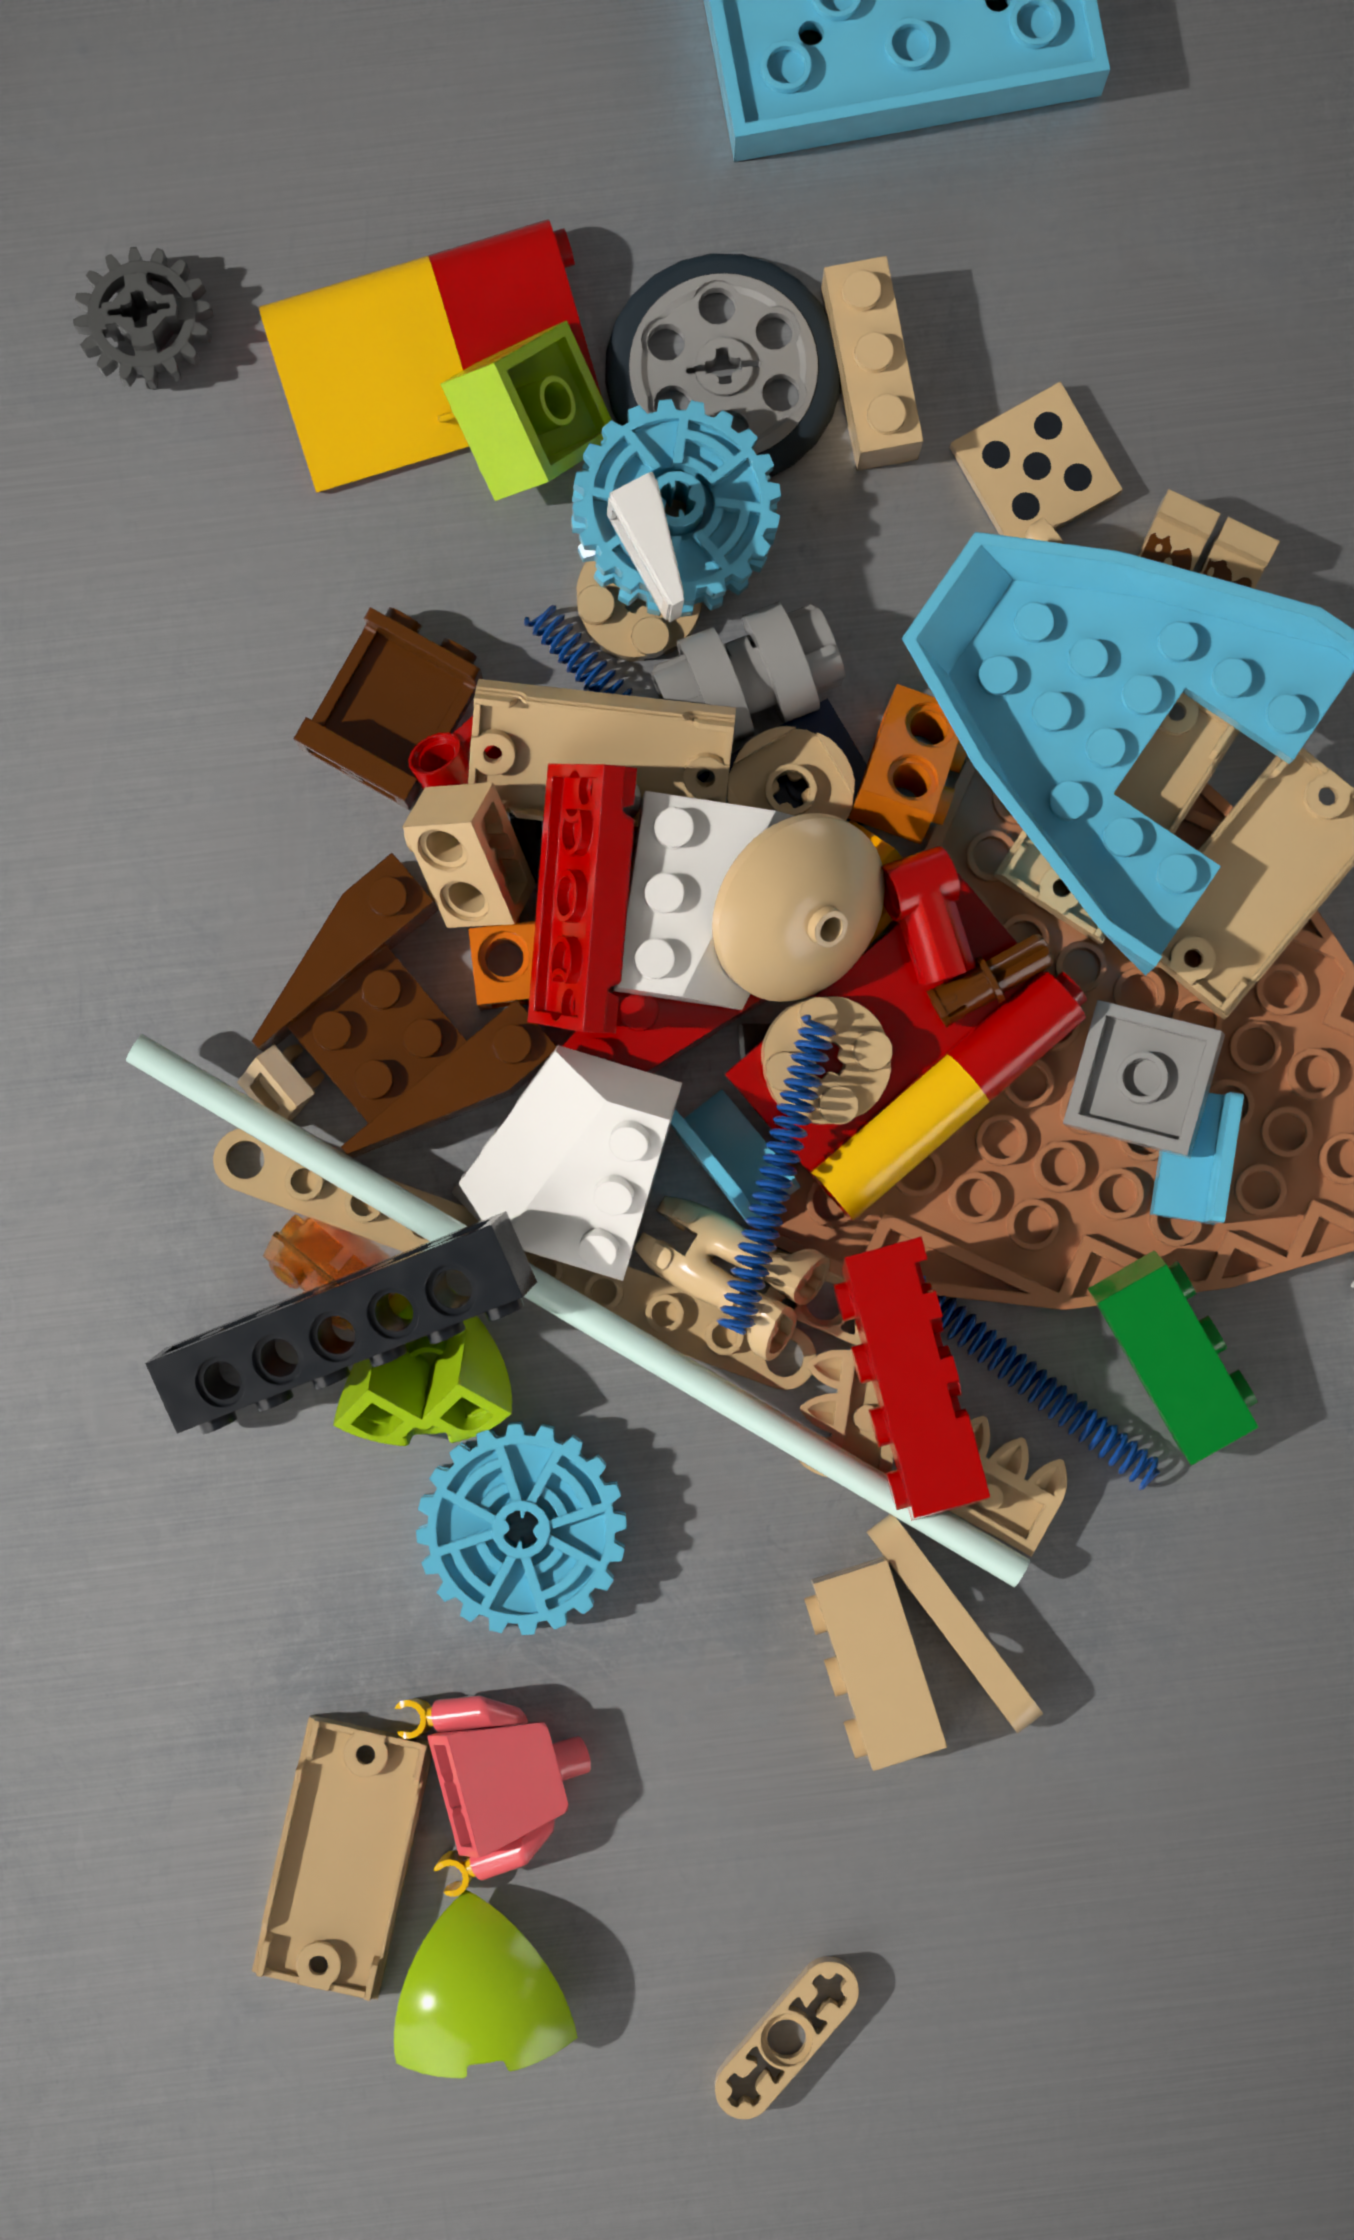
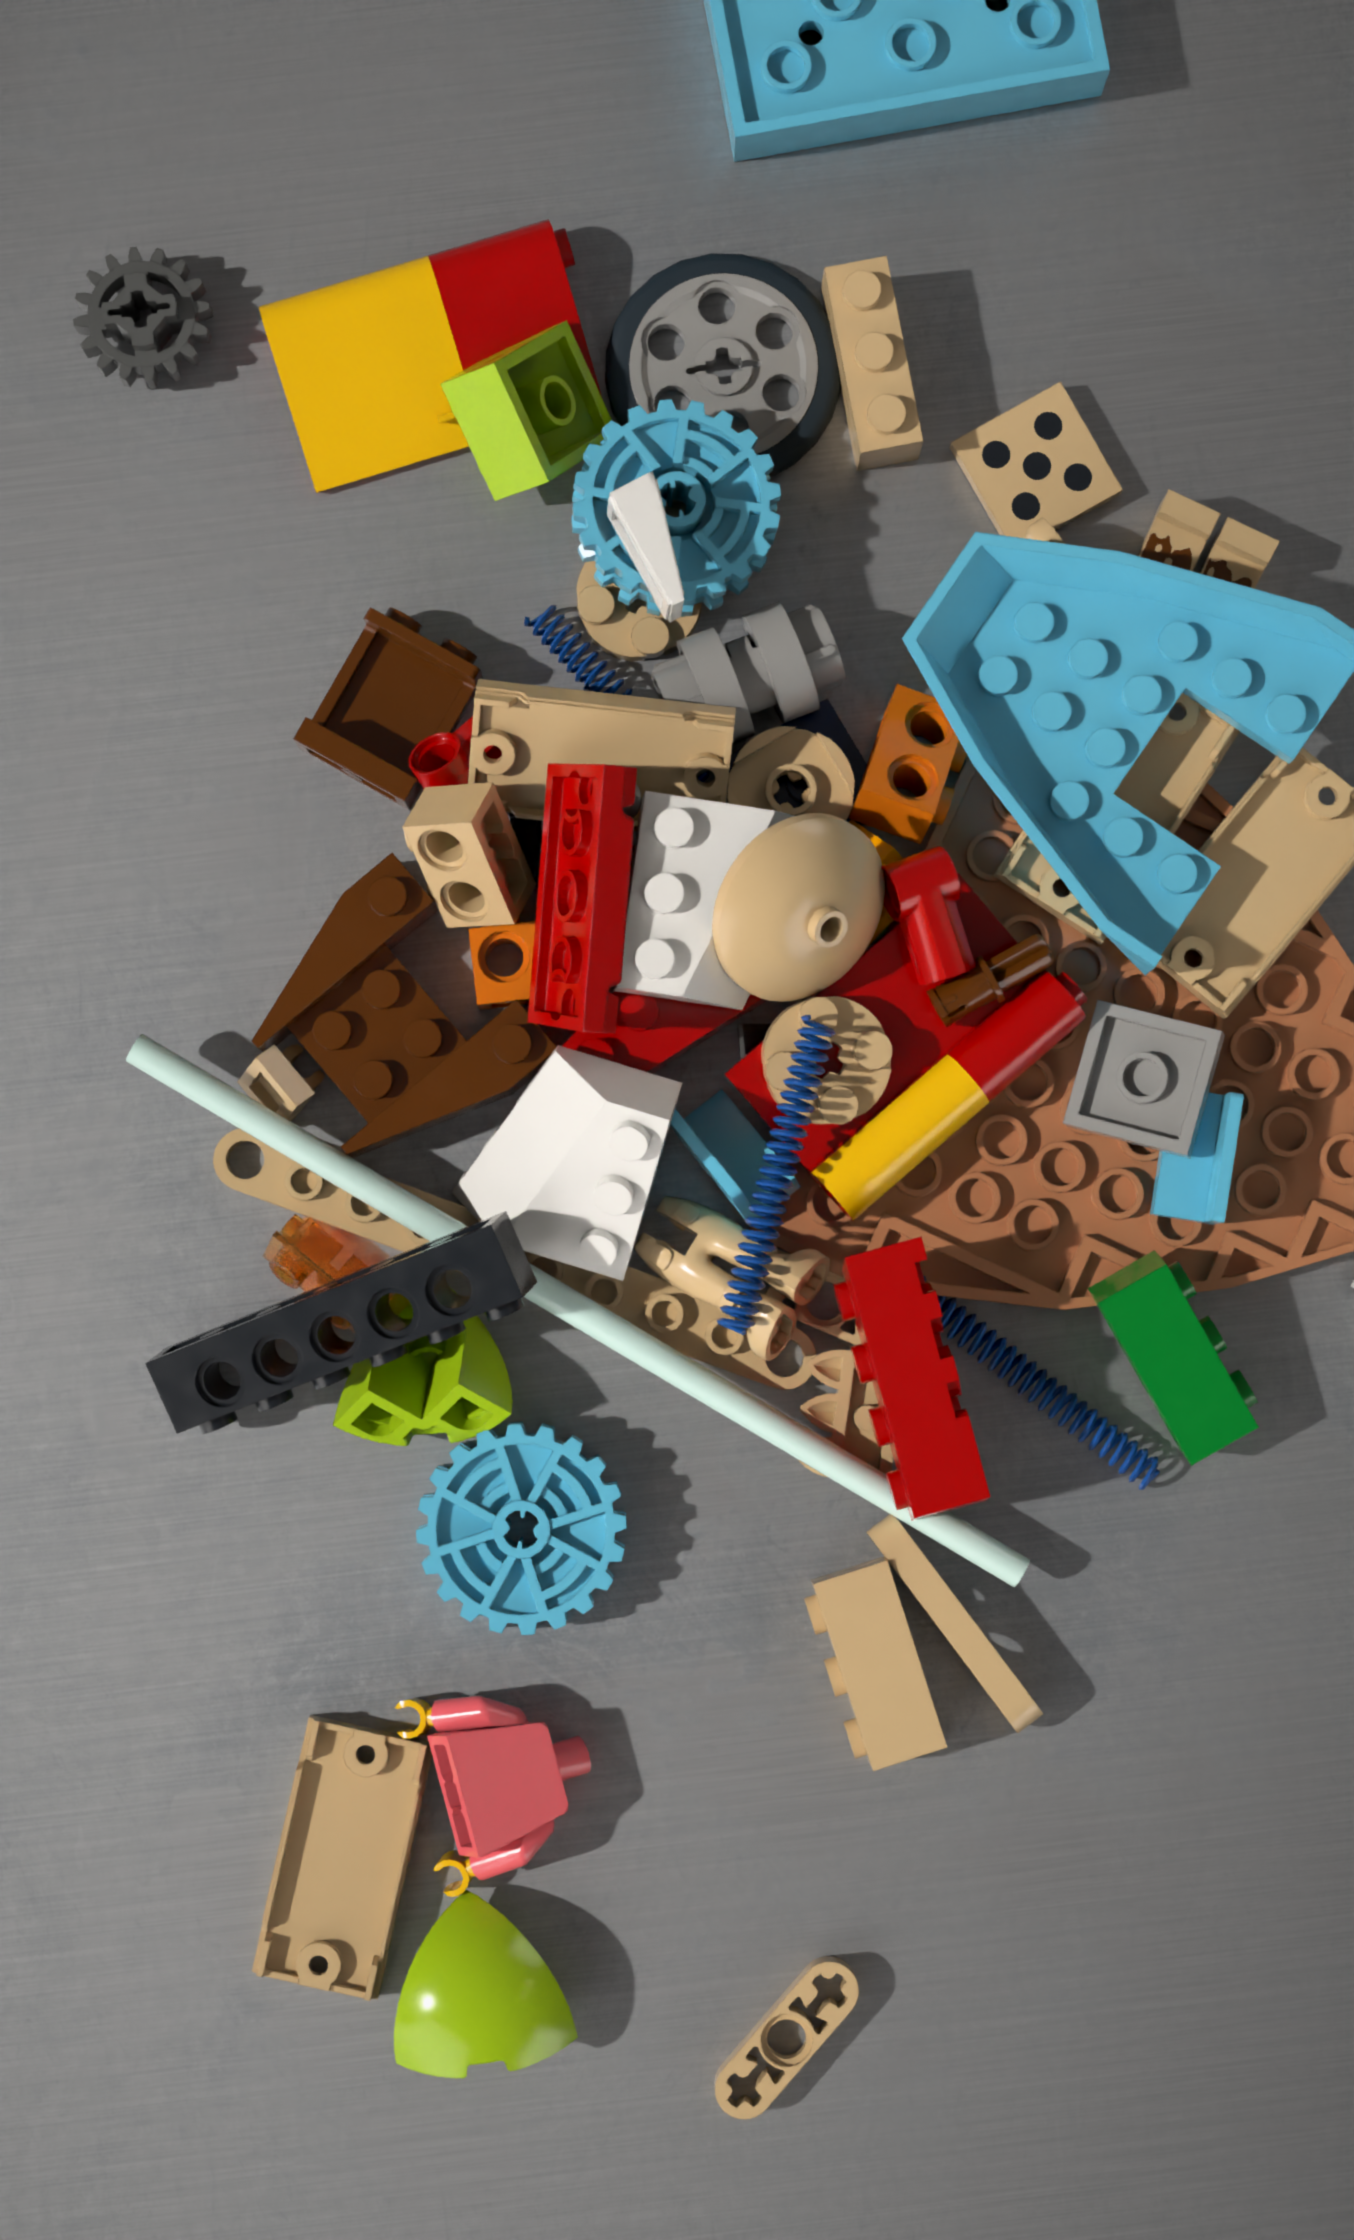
(1017, 1507): tan plate -> none

